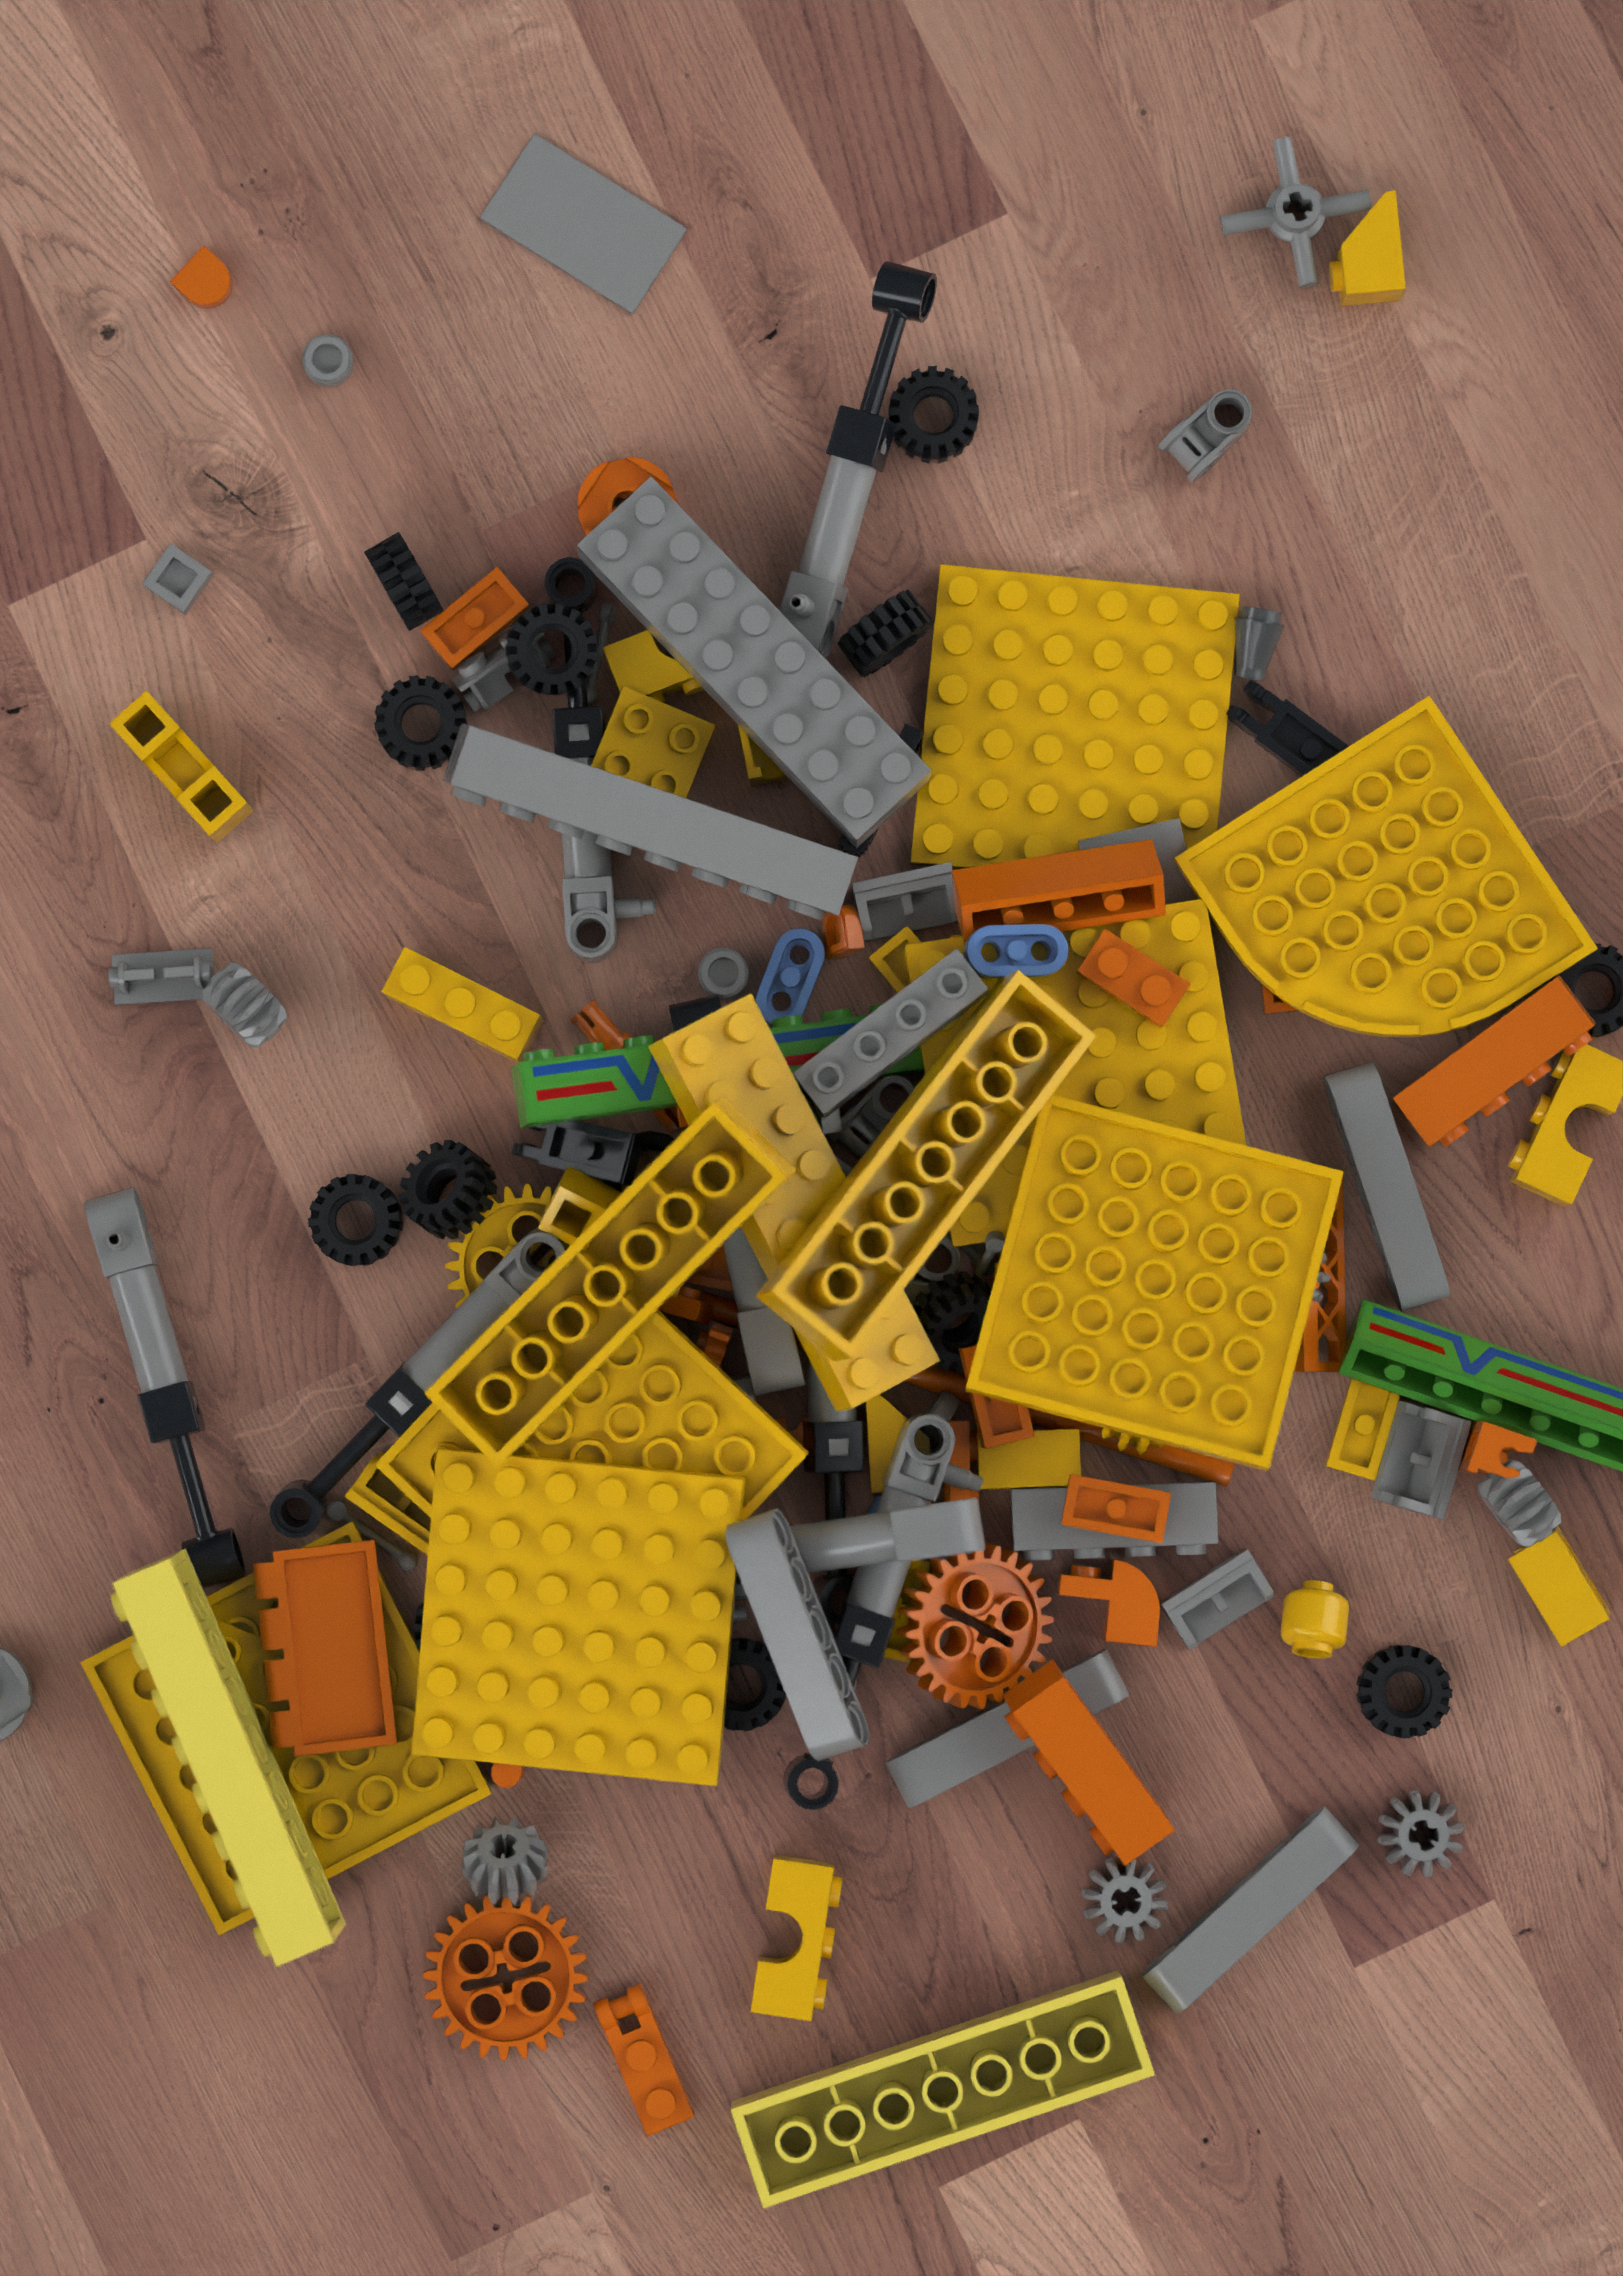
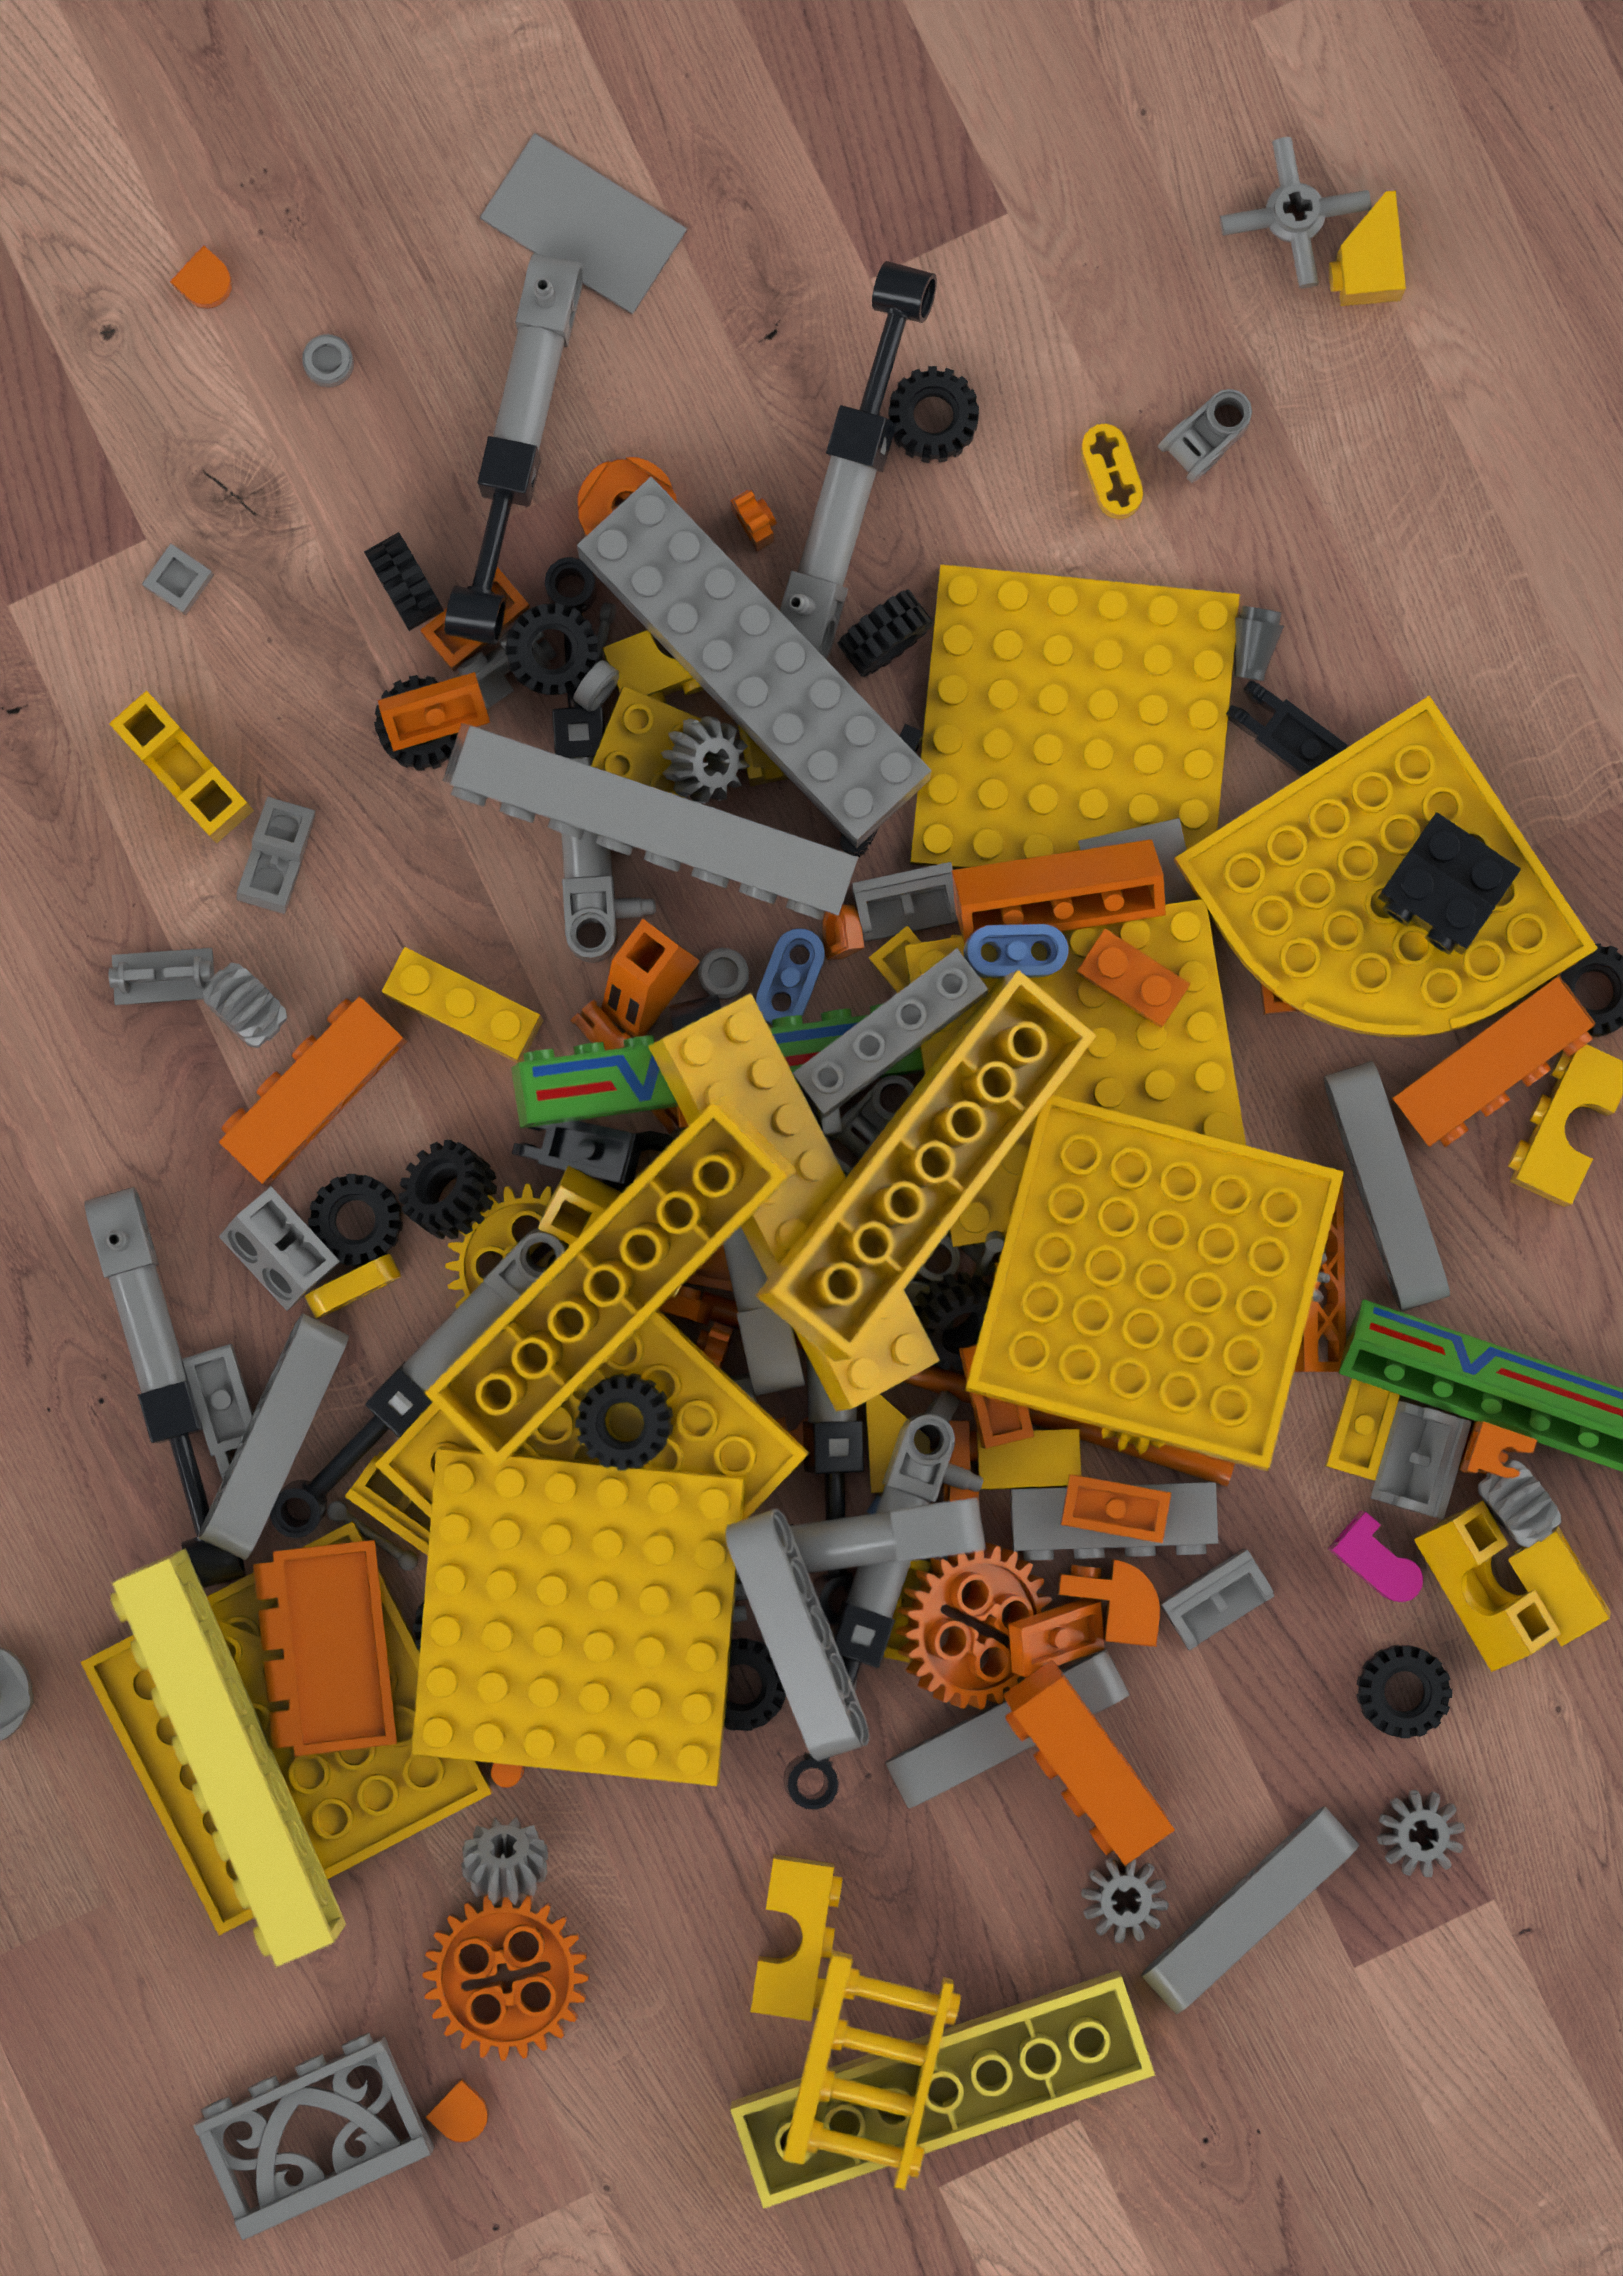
(219, 1400): none -> light grey hinge
(273, 1437): none -> light grey beam
(276, 855): none -> light grey slope
(278, 1248): none -> light grey brick
(284, 2201): none -> light grey fence
(311, 1091): none -> orange brick
(353, 1286): none -> yellow beam
(433, 711): none -> orange plate
(460, 2113): none -> orange tile
(512, 453): none -> piece
(596, 686): none -> light grey tile
(598, 1439): none -> black tyre
(644, 2061): orange plate -> none
(645, 978): none -> orange slope
(707, 778): none -> light grey gear
(754, 518): none -> orange plate
(821, 2084): none -> yellow fence
(1056, 1635): none -> orange plate
(1122, 467): none -> yellow beam
(1314, 1620): yellow head -> none
(1387, 1574): none -> dark pink leg
(1447, 885): none -> black plate
(1499, 1622): none -> yellow arch

